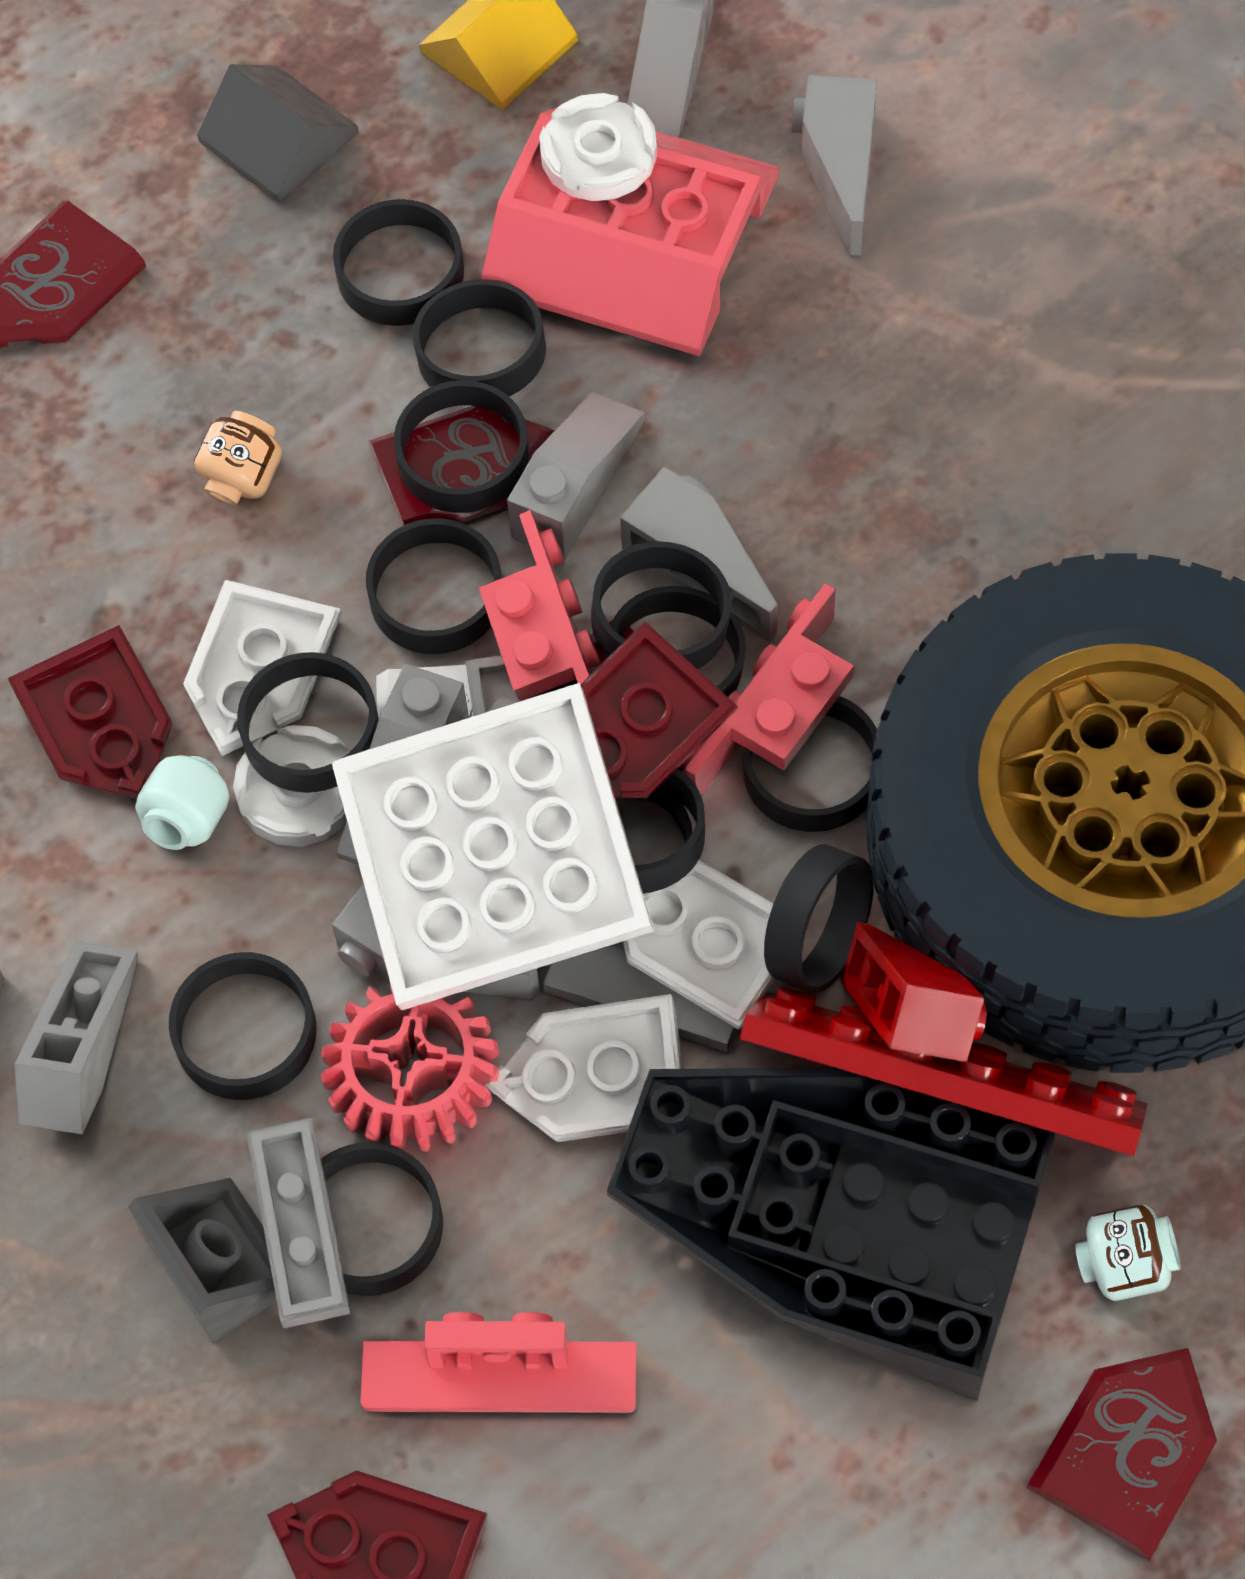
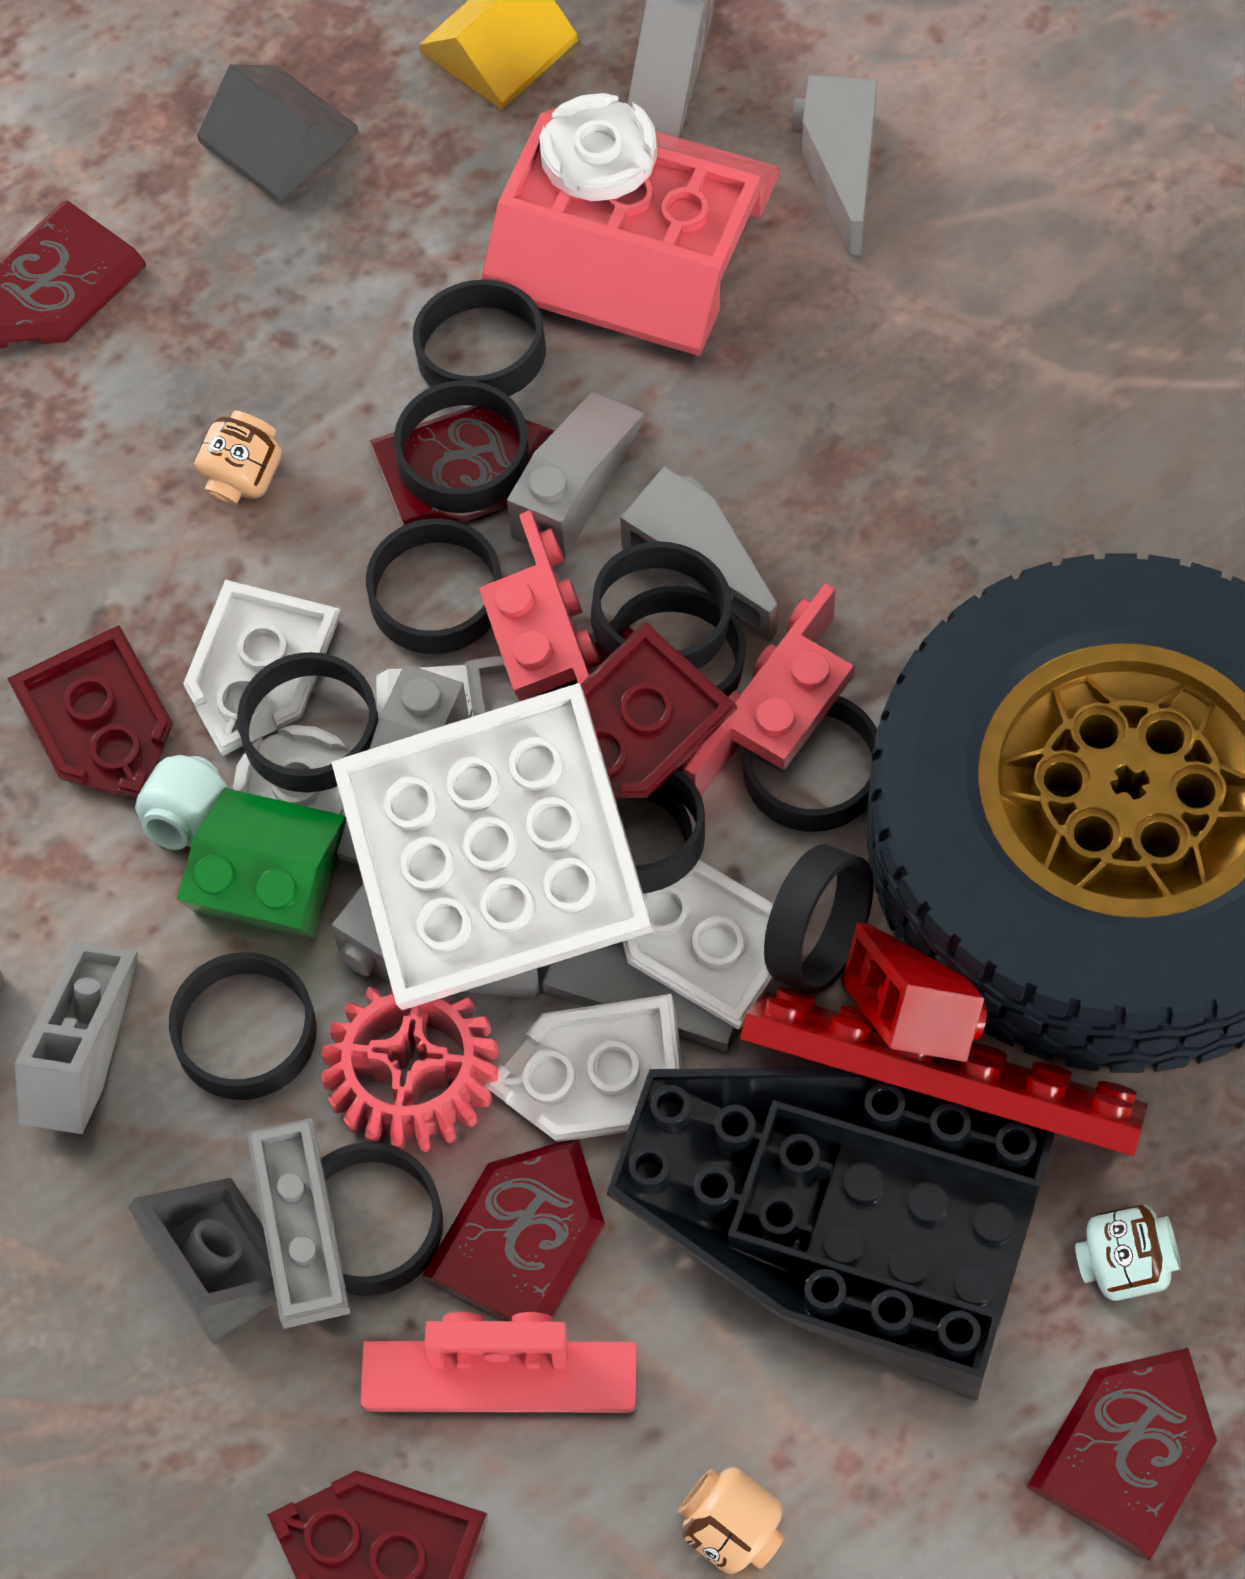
(263, 863): none -> green slope
(391, 214): black tyre -> none
(521, 1233): none -> dark red tile
(732, 1520): none -> light nougat head

